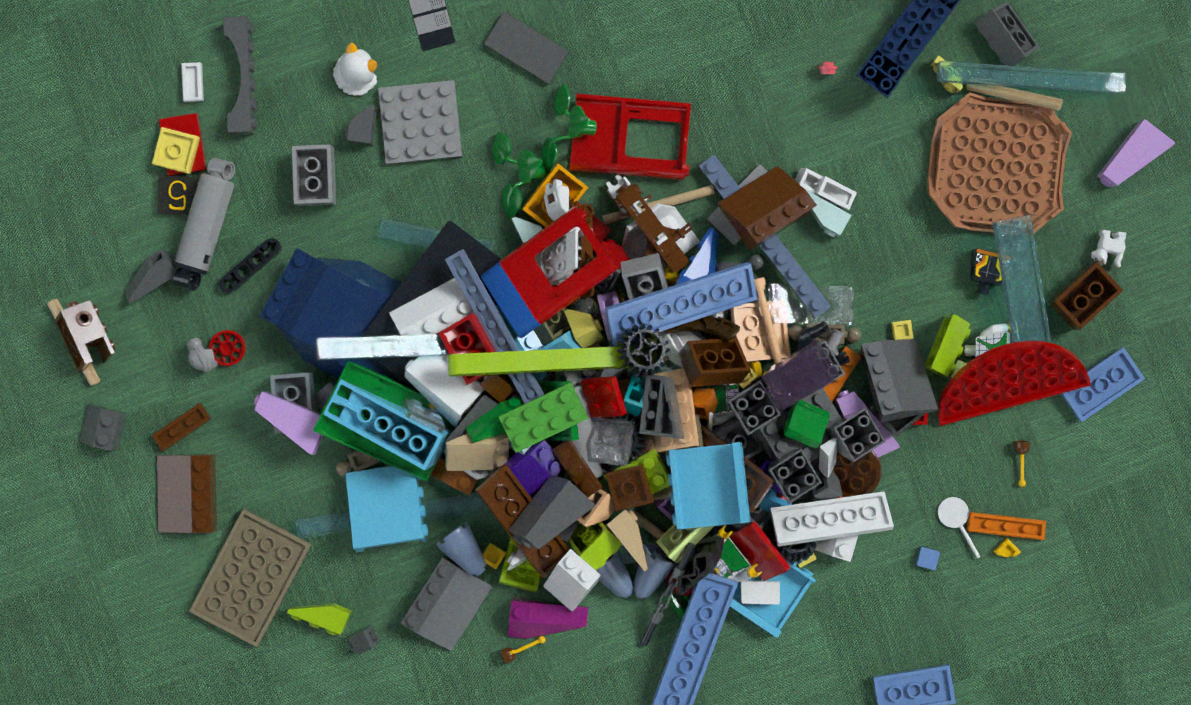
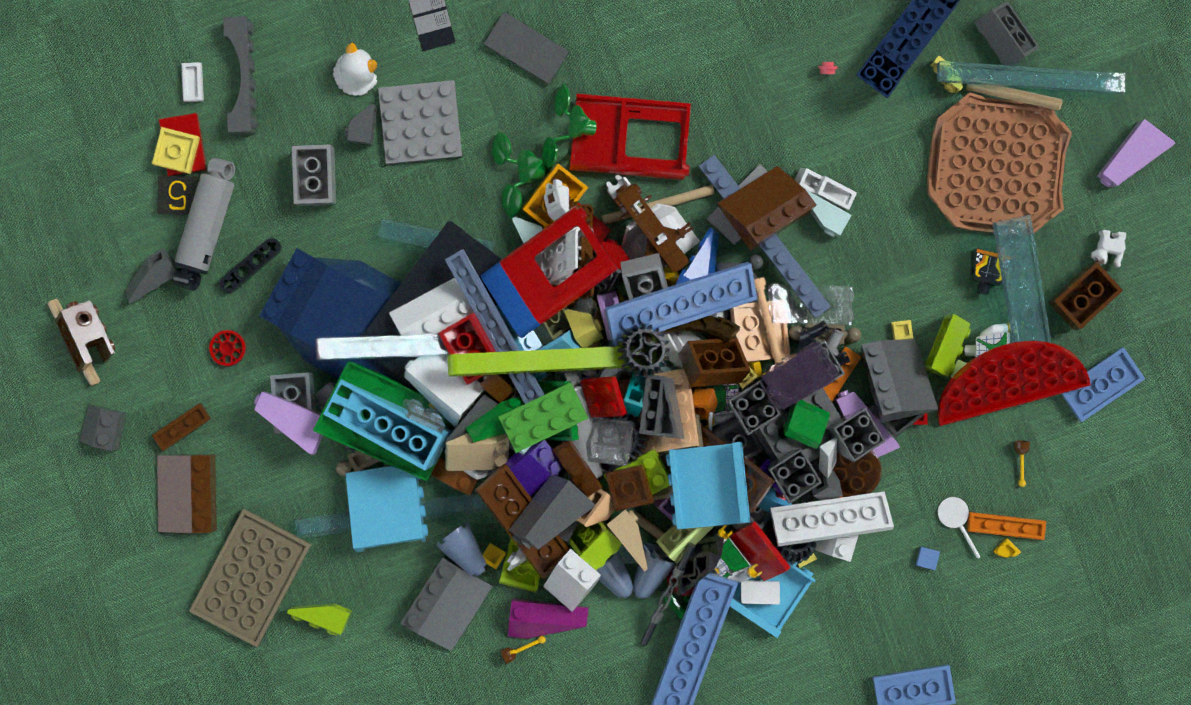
(199, 357): light grey hair -> none
(363, 640): dark grey slope -> none

